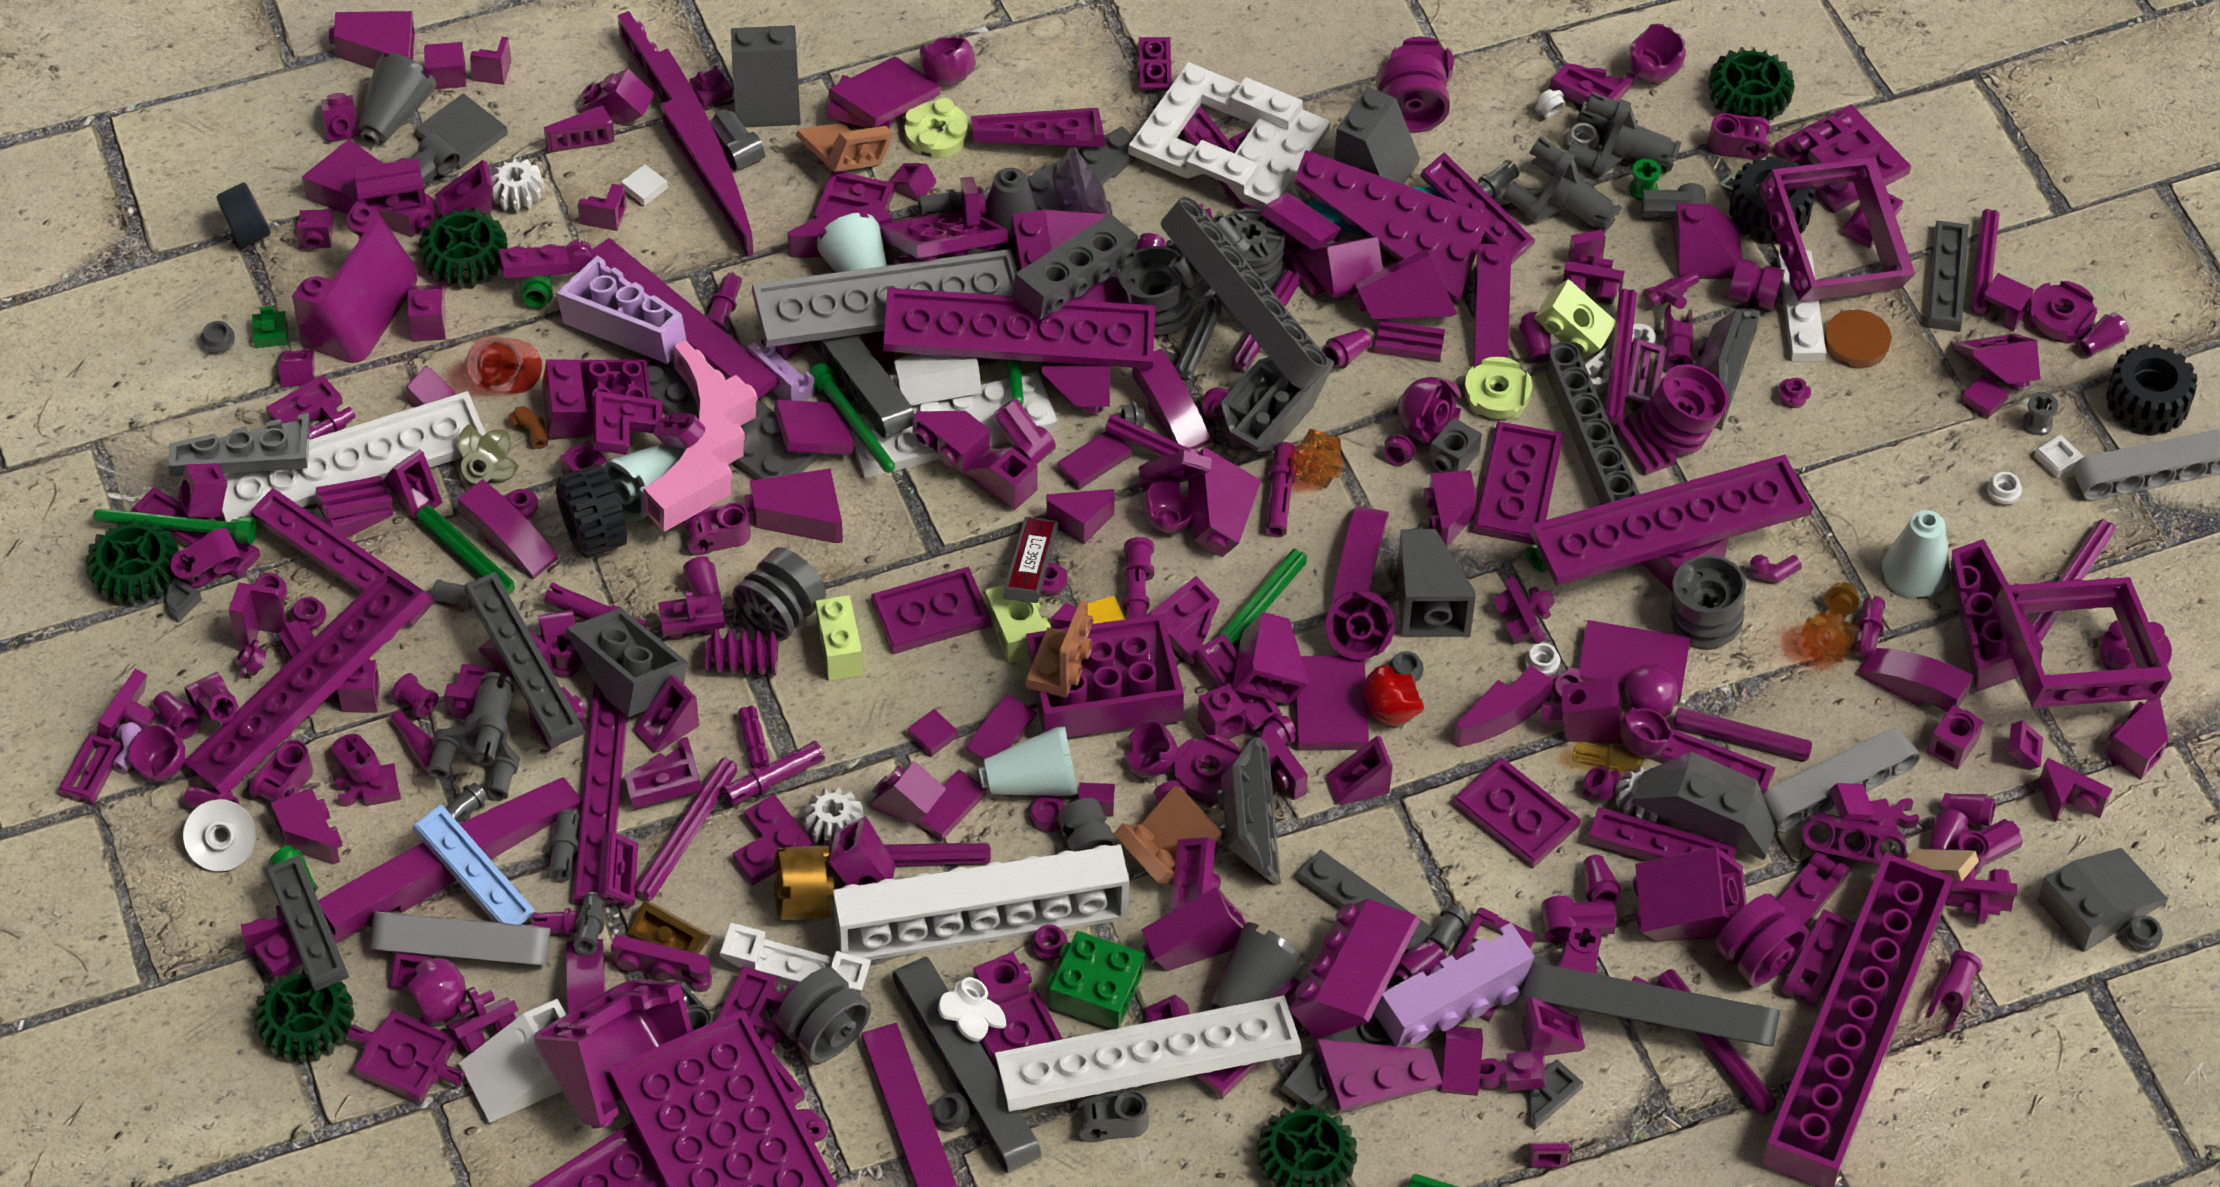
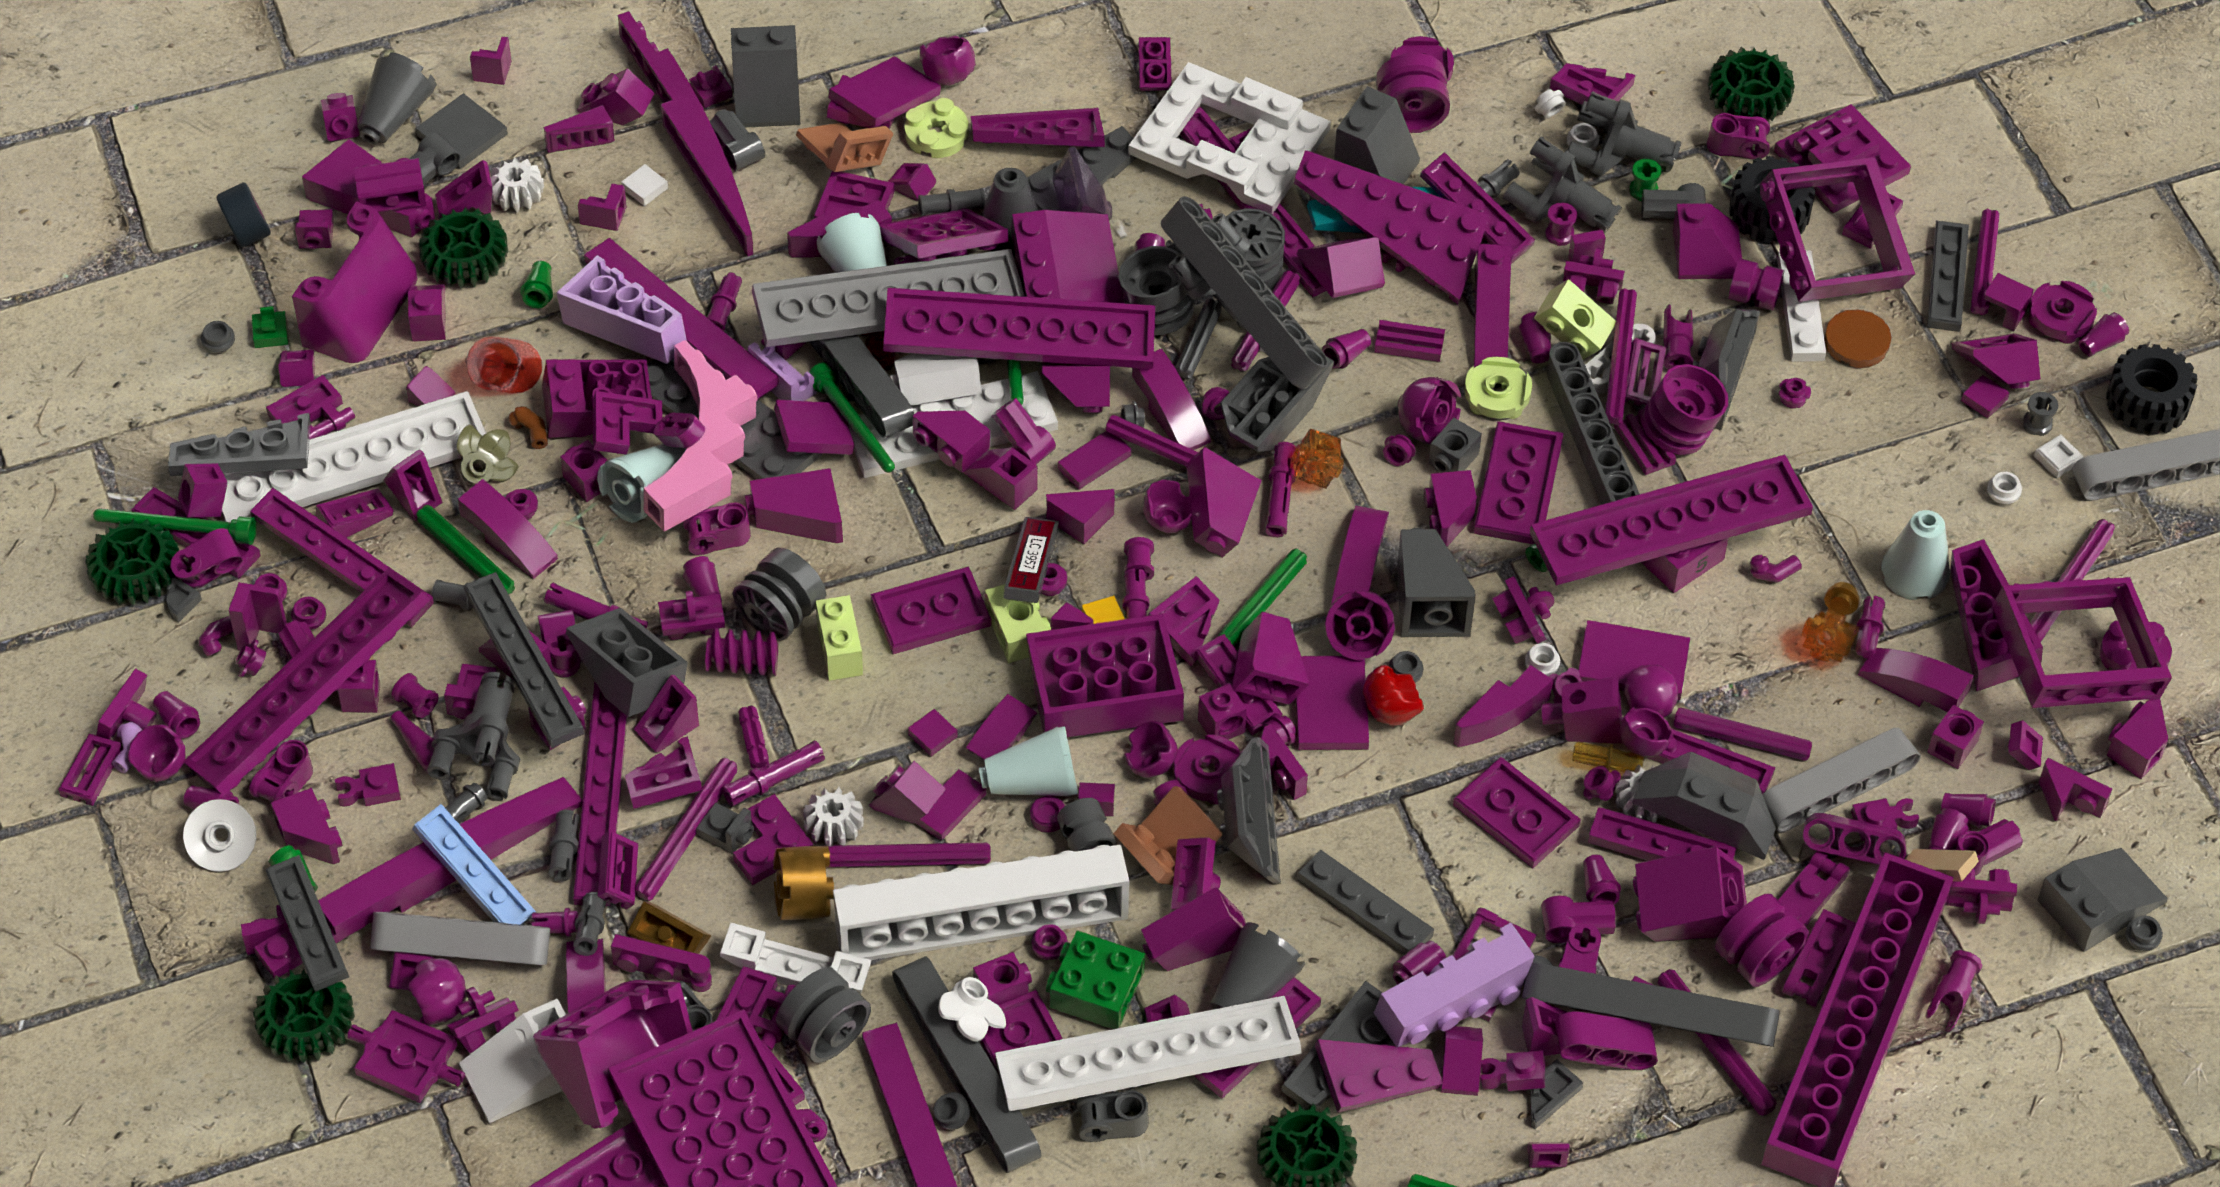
(212, 633): none -> magenta arm
(212, 698): magenta piece -> none
(351, 493): magenta tile -> none
(356, 758): magenta beam -> none
(365, 35): magenta slope -> none
(446, 64): magenta panel -> none
(545, 260): magenta hinge -> none
(591, 511): black tyre -> none
(726, 828): none -> dark grey bracket
(860, 854): magenta torso -> none
(972, 201): magenta plate -> none
(1060, 656): nougat bracket -> none
(1075, 266): dark grey brick -> none
(1176, 467): magenta hinge -> none
(1300, 221): magenta tile -> none
(1352, 967): magenta slope -> none
(1362, 774): magenta slope -> none
(1405, 291): magenta slope -> none
(1448, 927): dark grey pin -> none
(1561, 219): none -> magenta bush
(1606, 1041): none -> magenta beam
(1657, 54): magenta hair -> none
(1671, 291): magenta piece -> none
(1708, 601): dark grey wheel -> none
(1852, 802): magenta tile -> none

